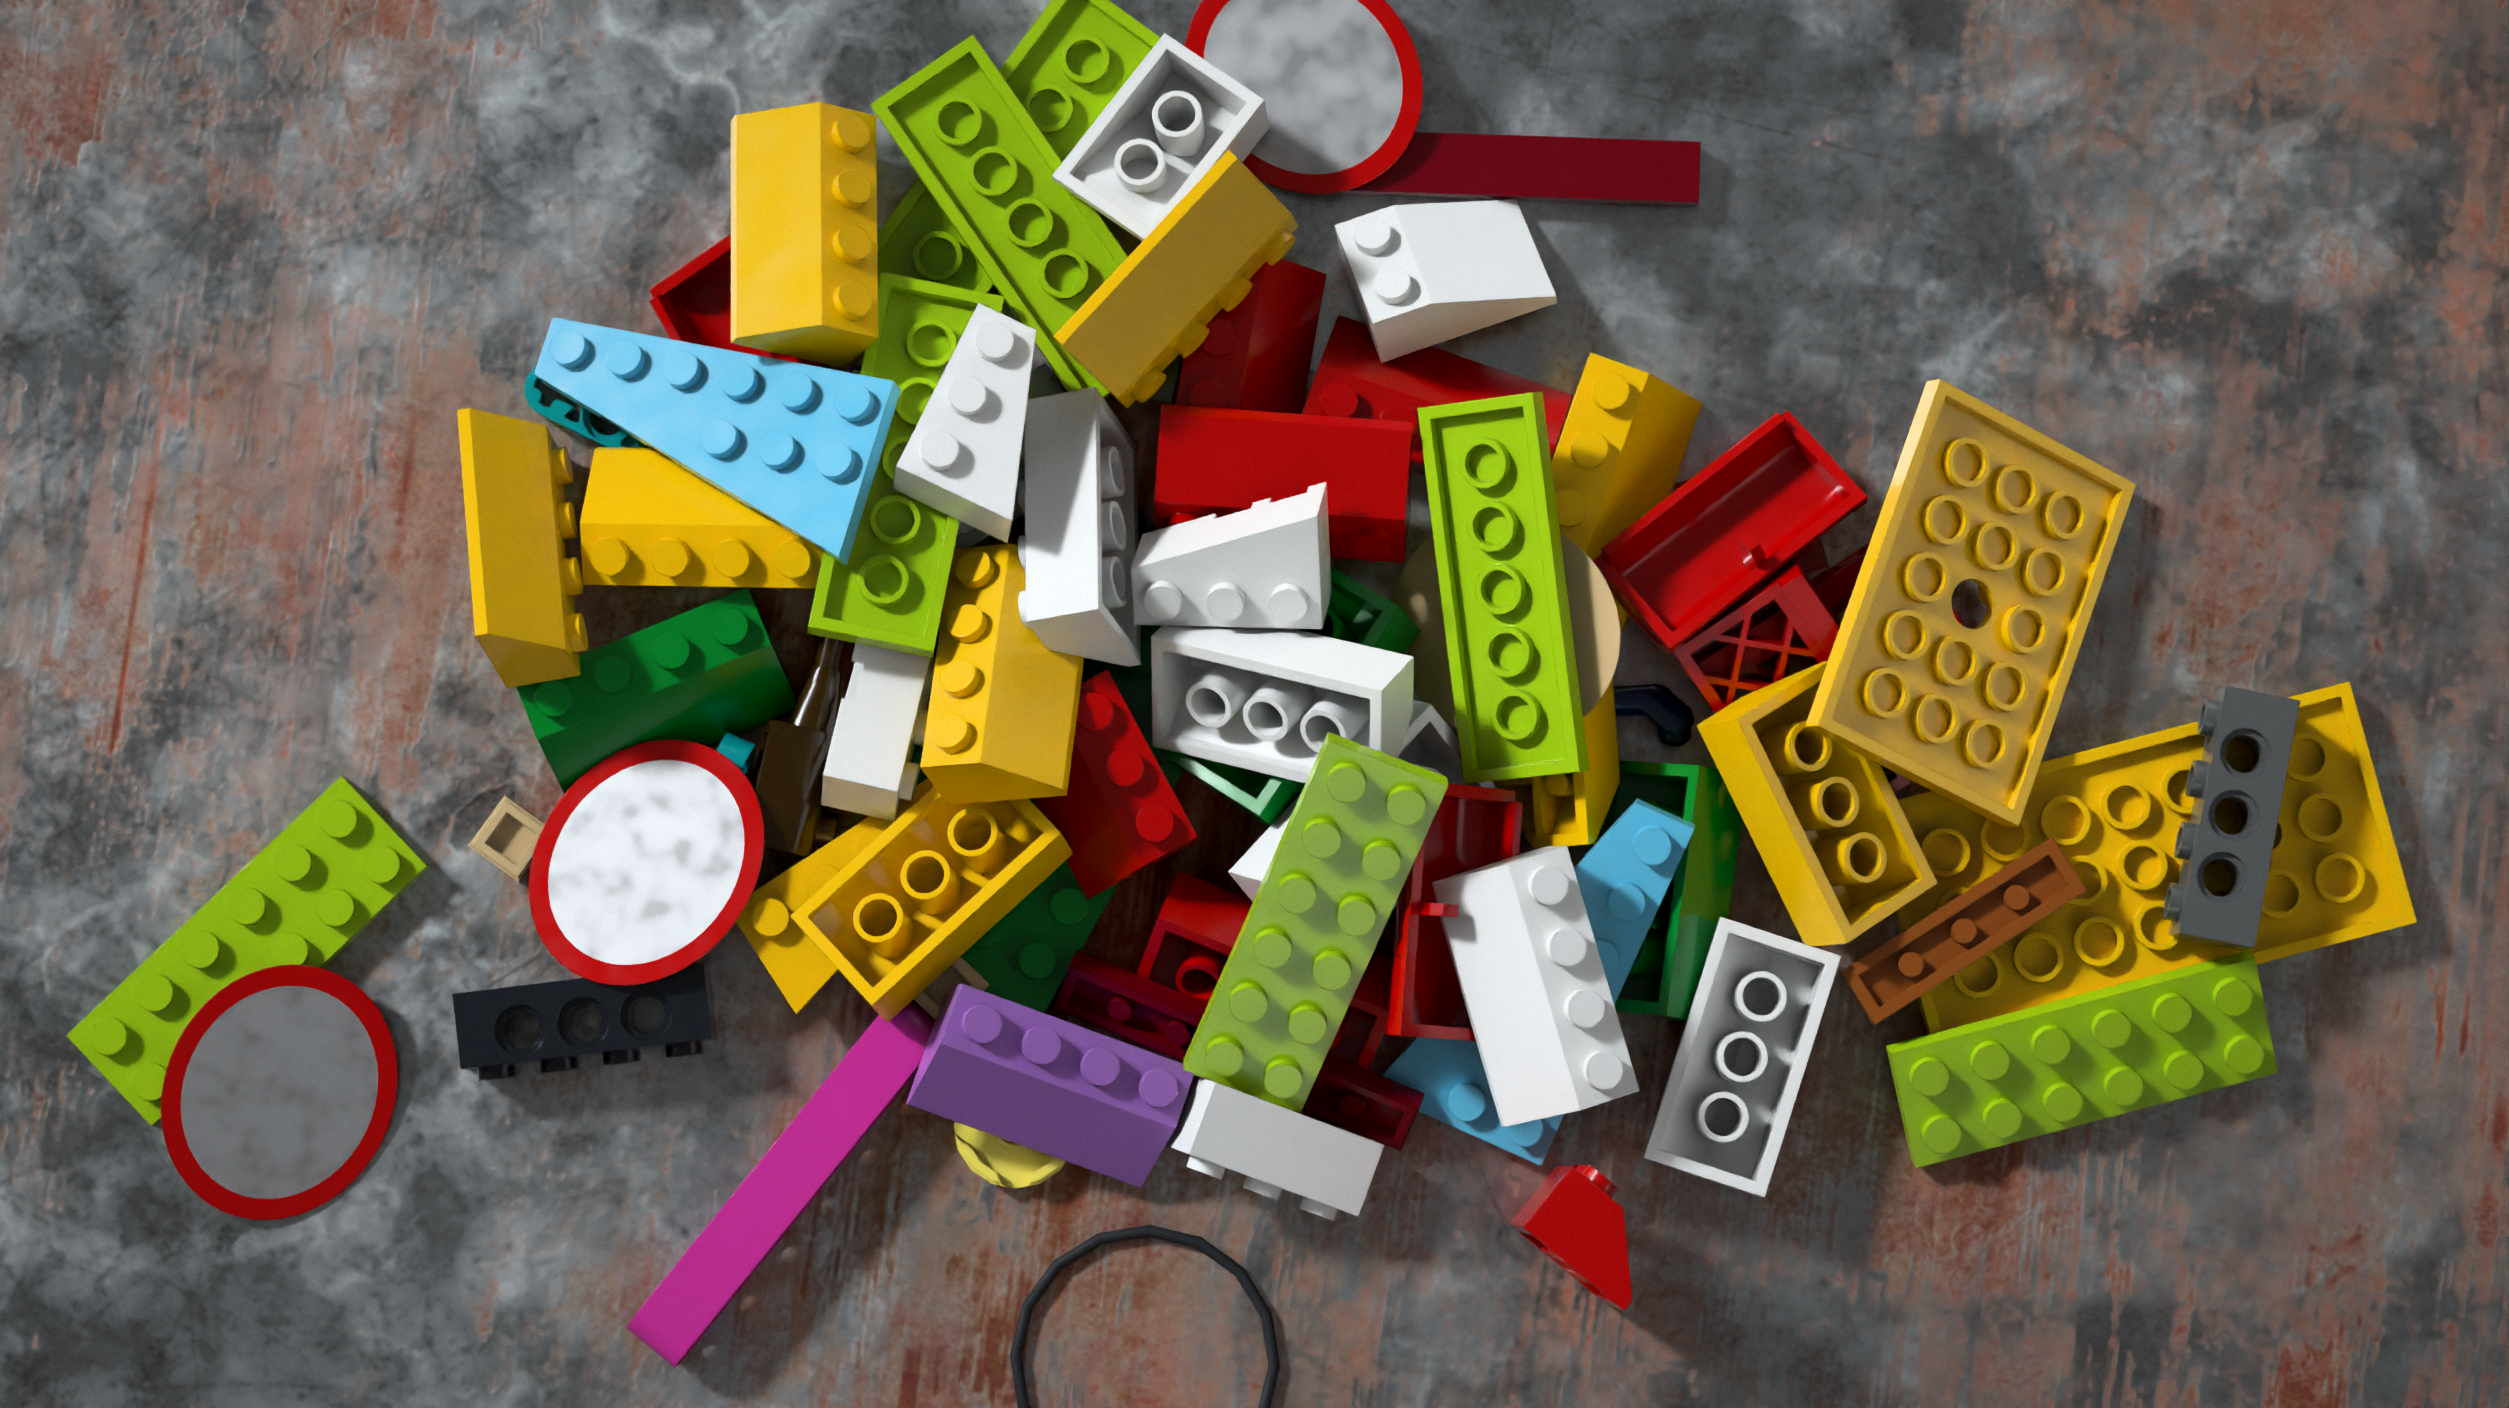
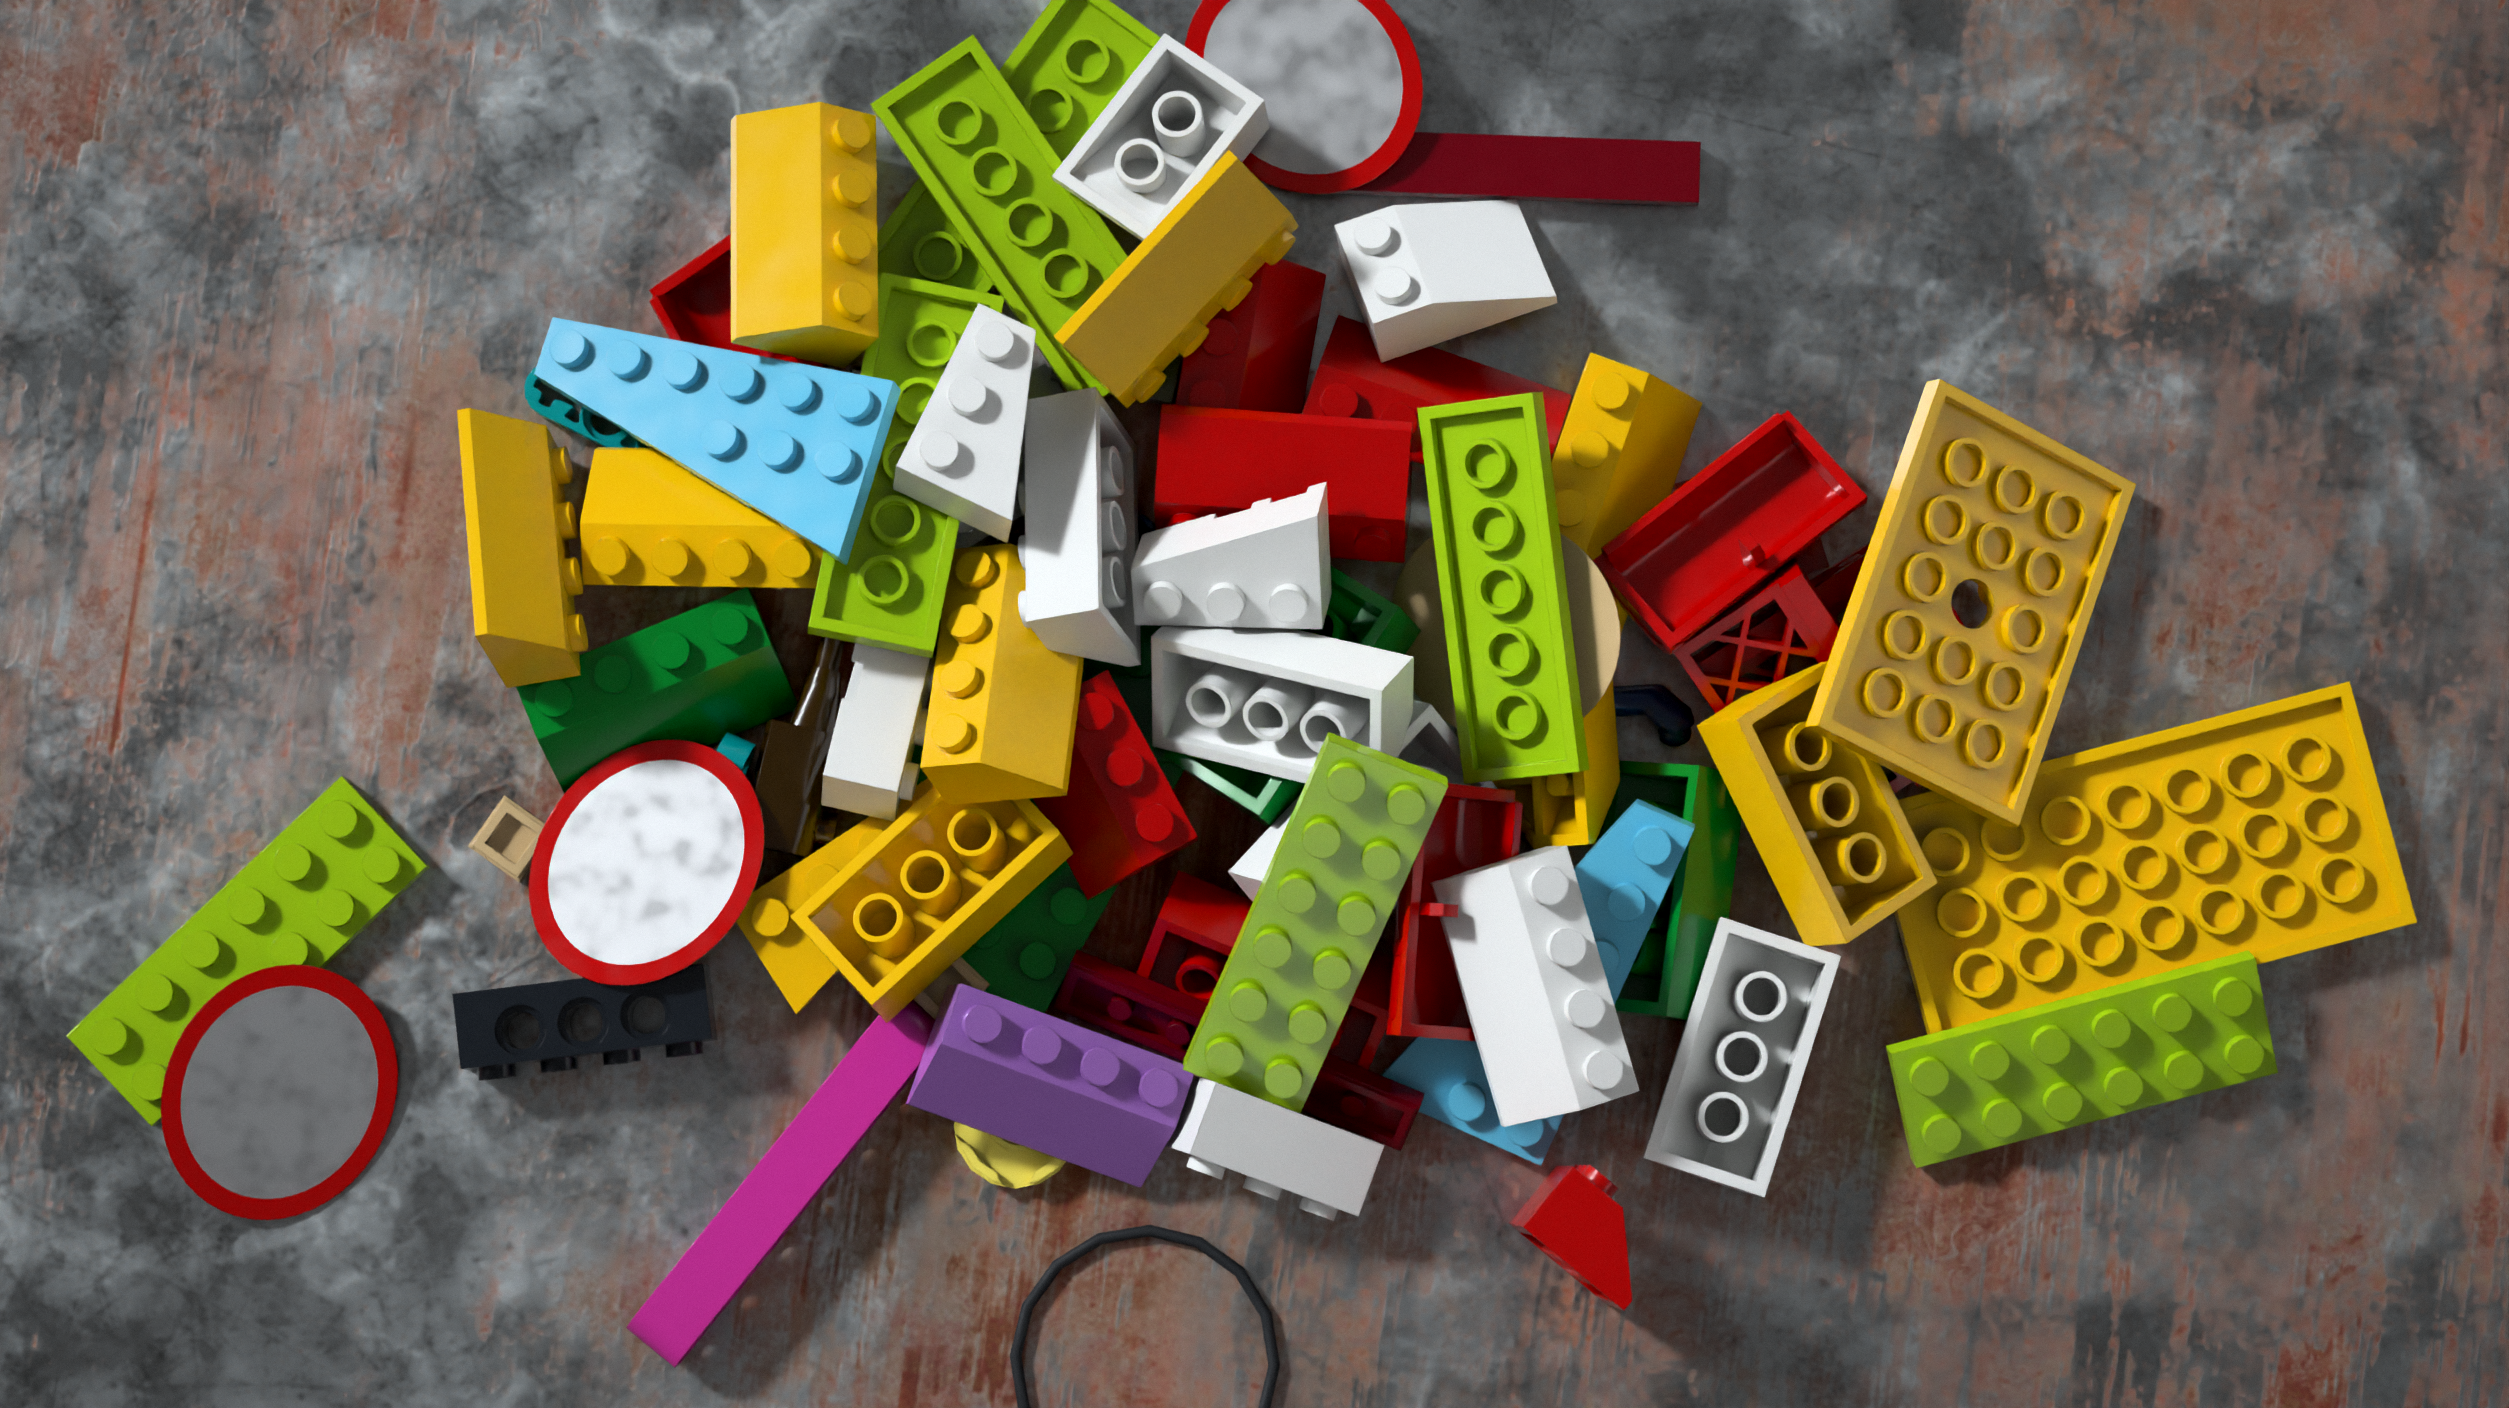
(1962, 931): dark orange plate -> none
(2268, 728): dark grey brick -> none

